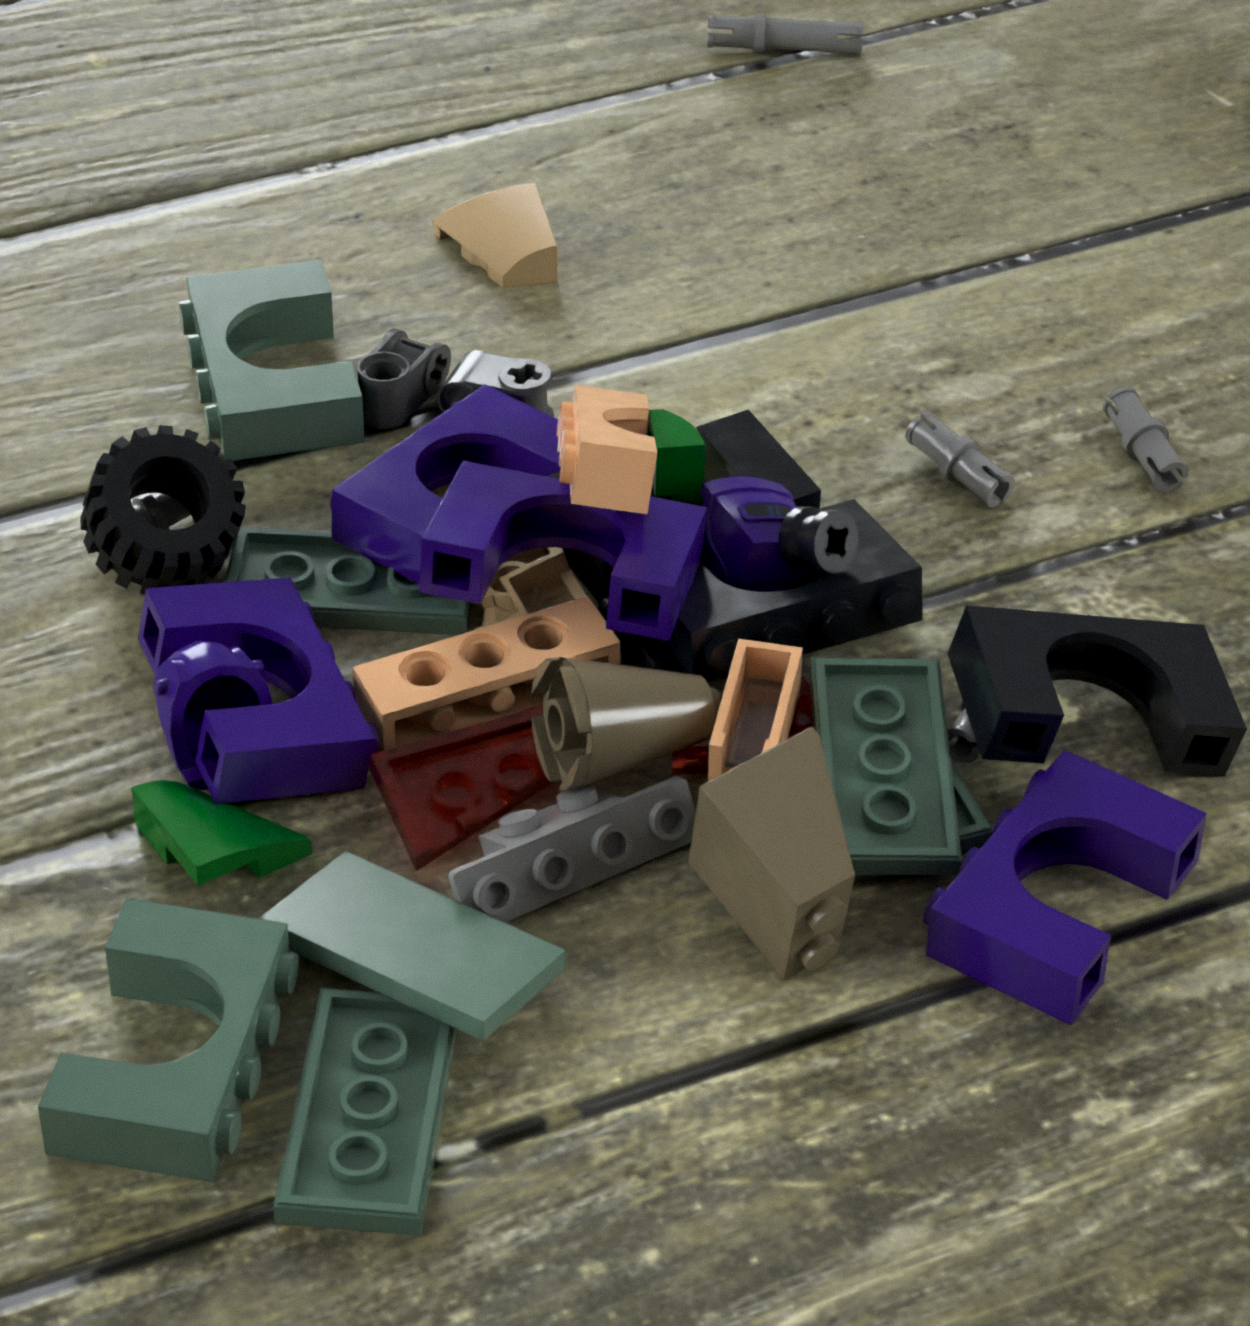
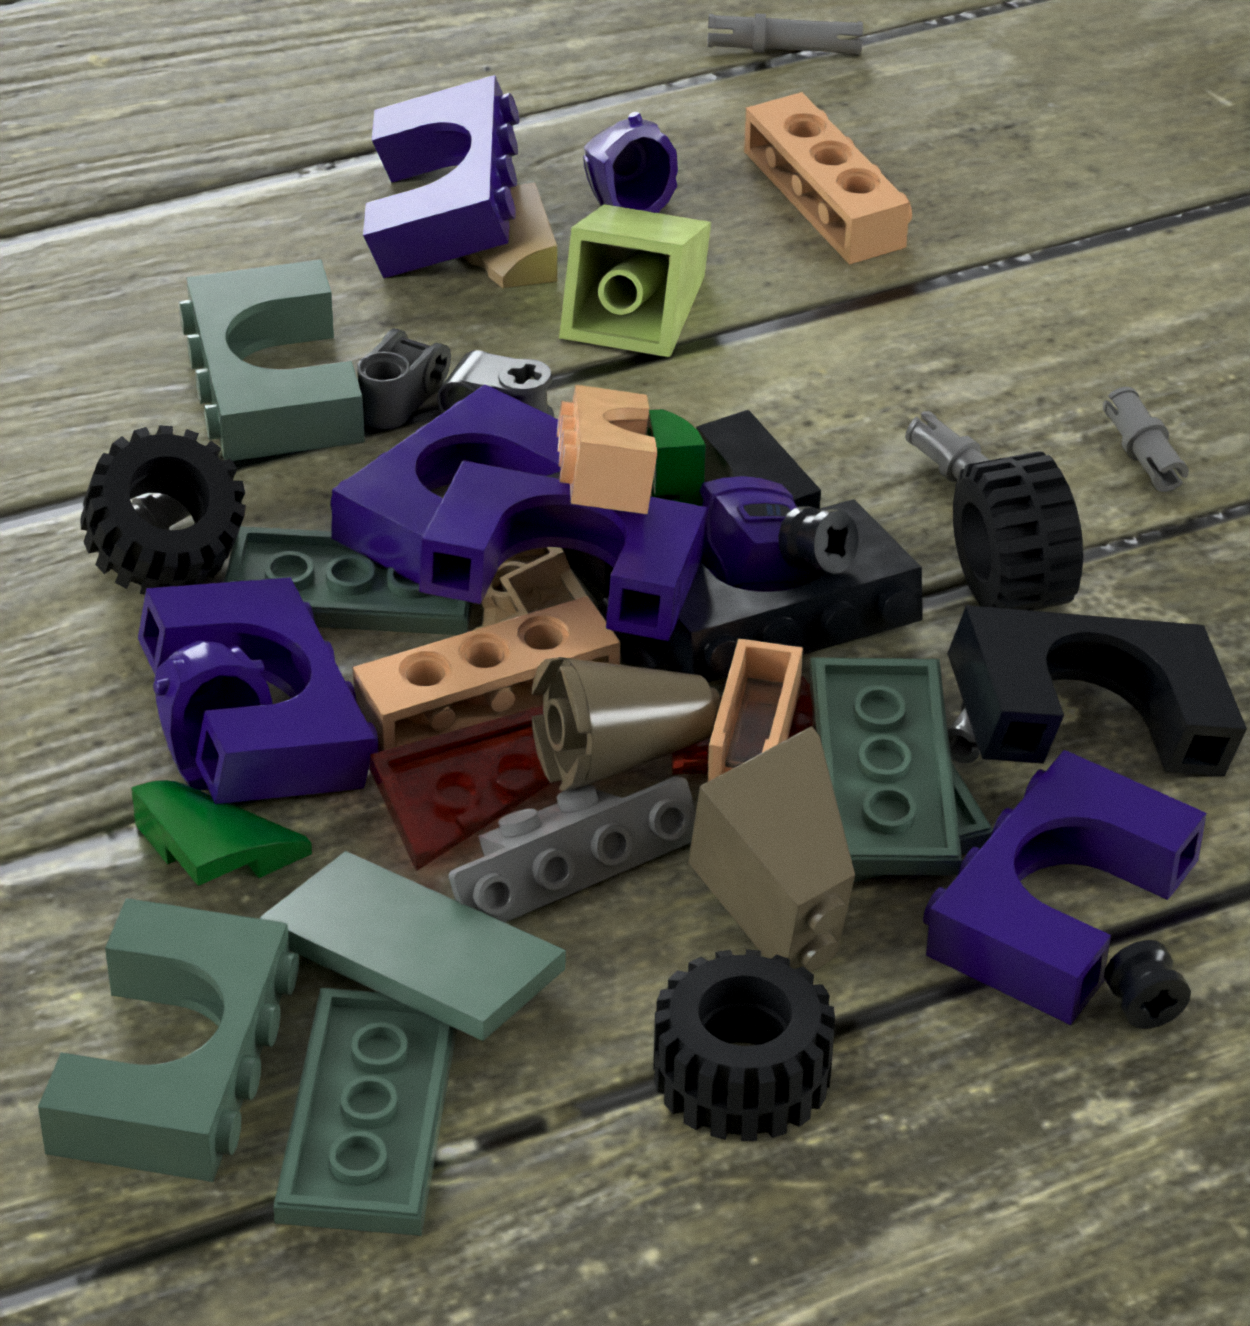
(466, 207): none -> dark purple arch
(632, 165): none -> dark purple helmet
(632, 278): none -> yellowish green slope
(736, 1085): none -> black tyre
(827, 178): none -> light nougat brick
(1018, 532): none -> black tyre
(1147, 984): none -> black wheel

